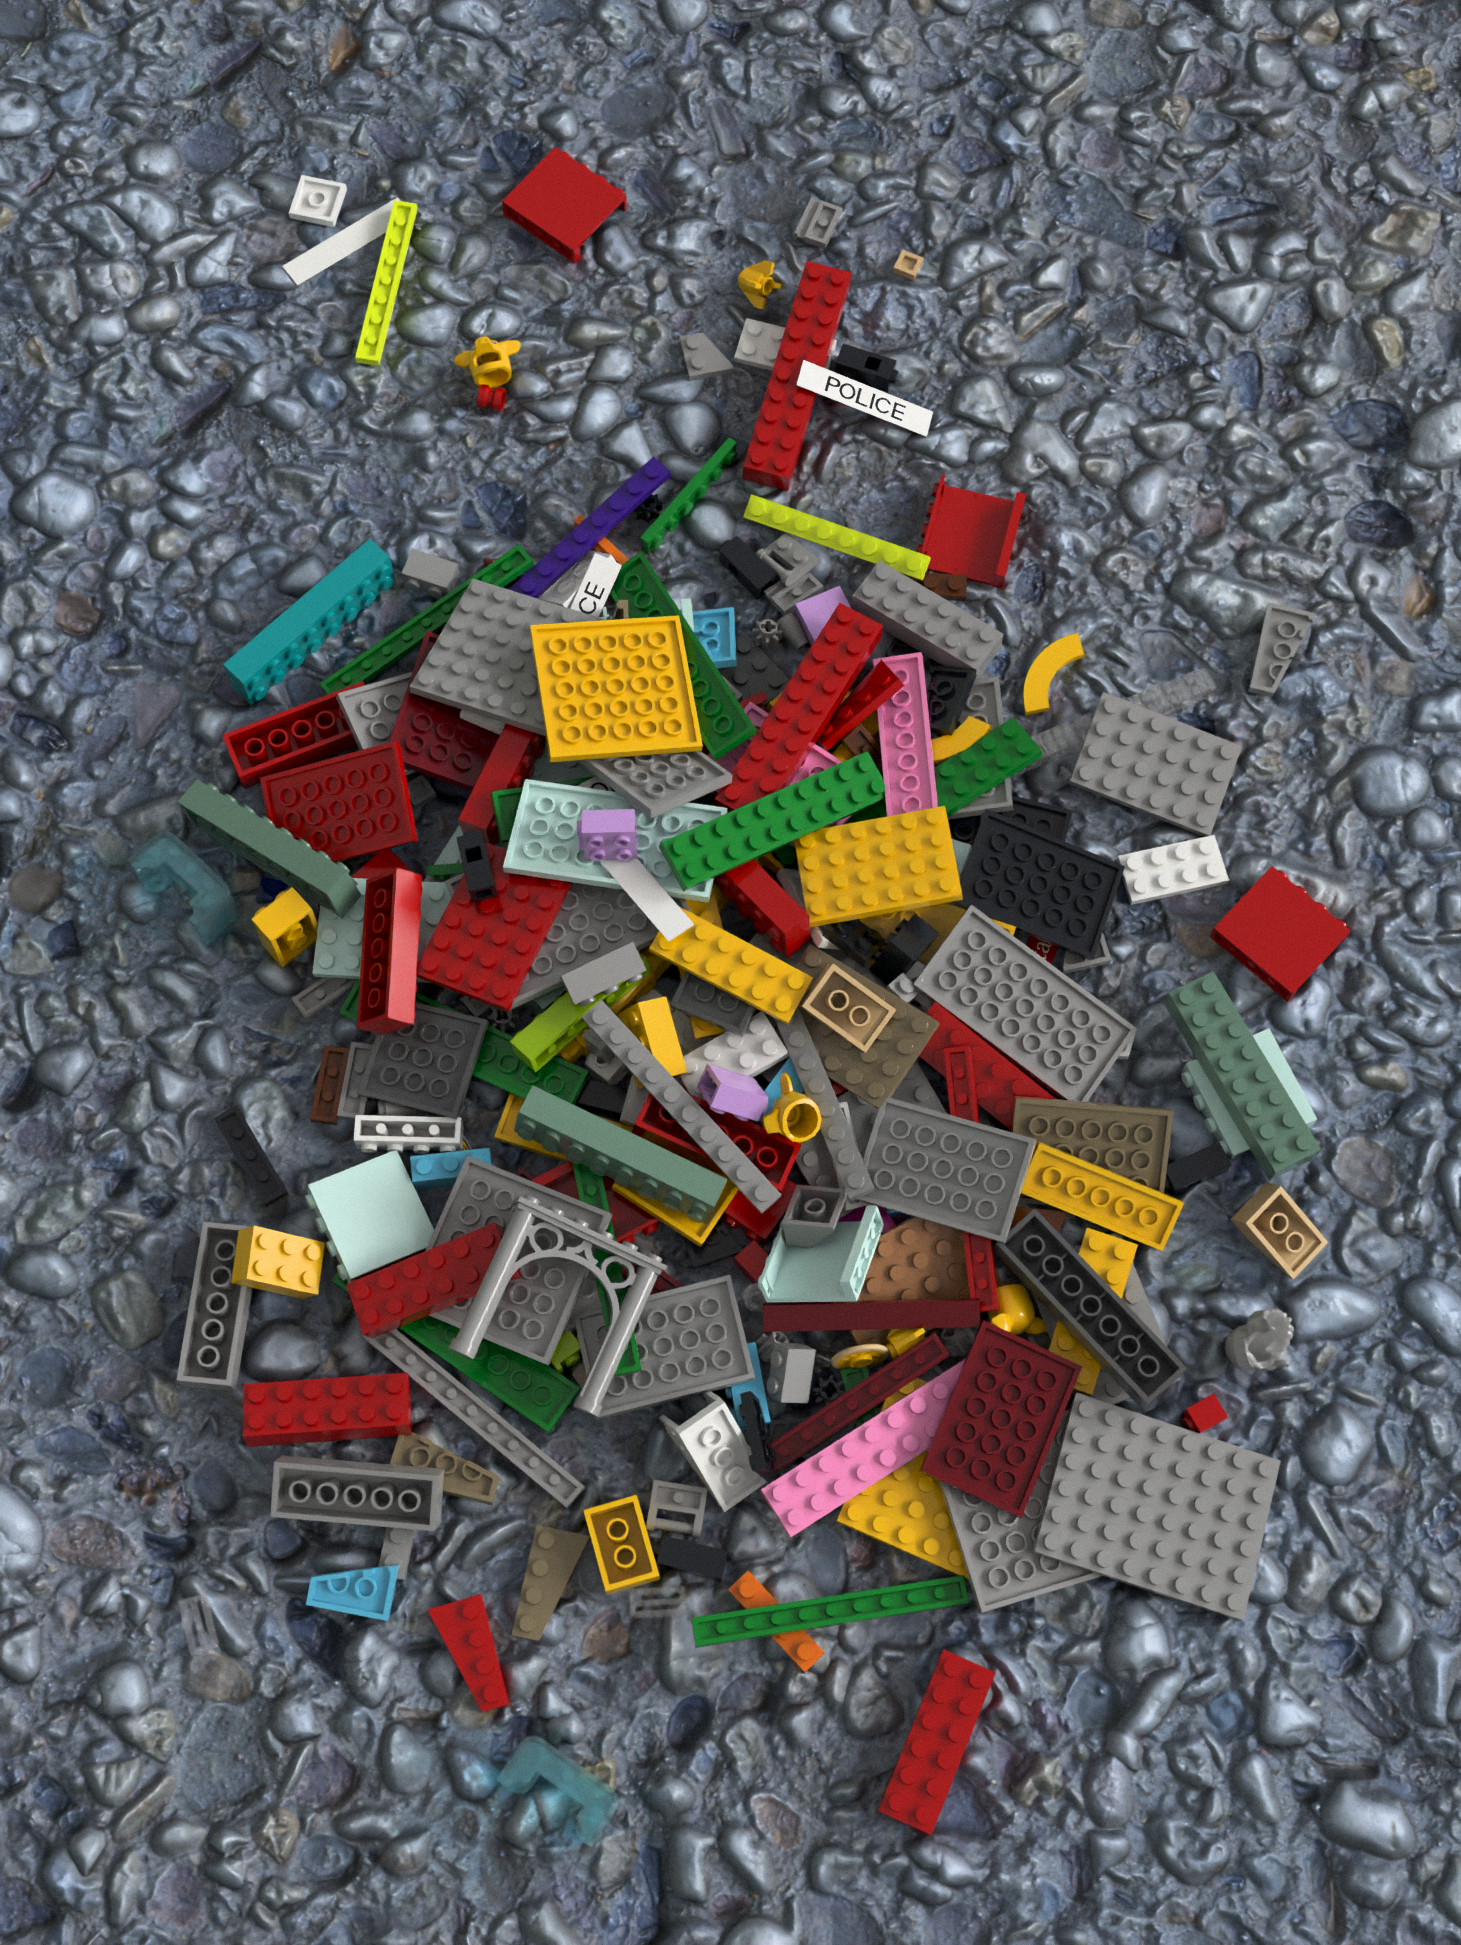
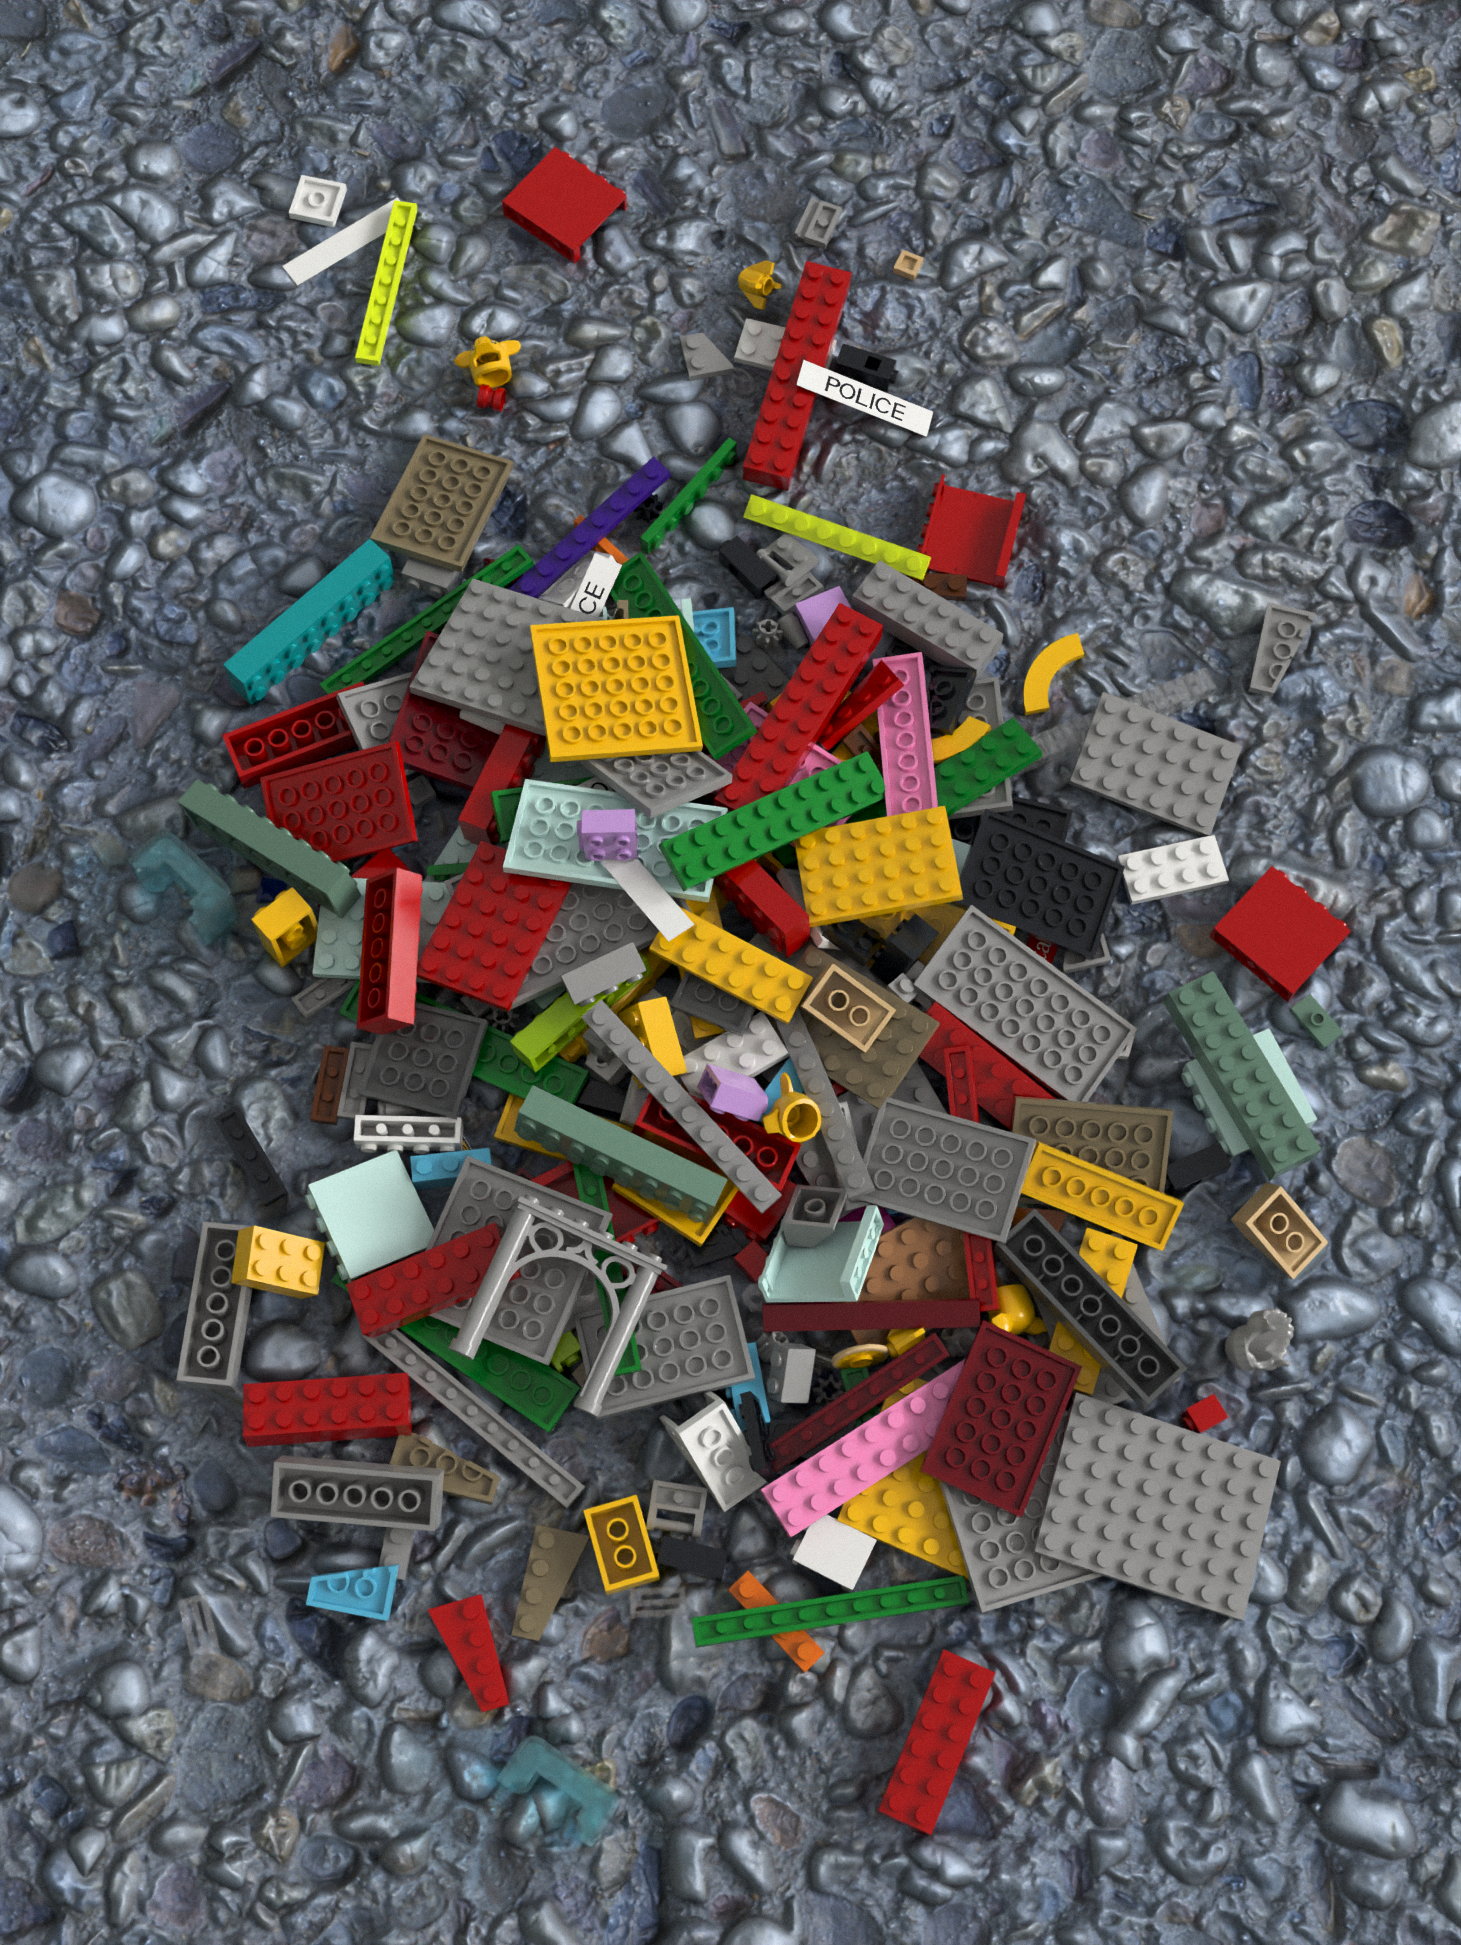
(442, 503): none -> dark tan plate
(477, 866): black brick -> none
(834, 1551): none -> white panel
(1316, 1021): none -> sand green plate

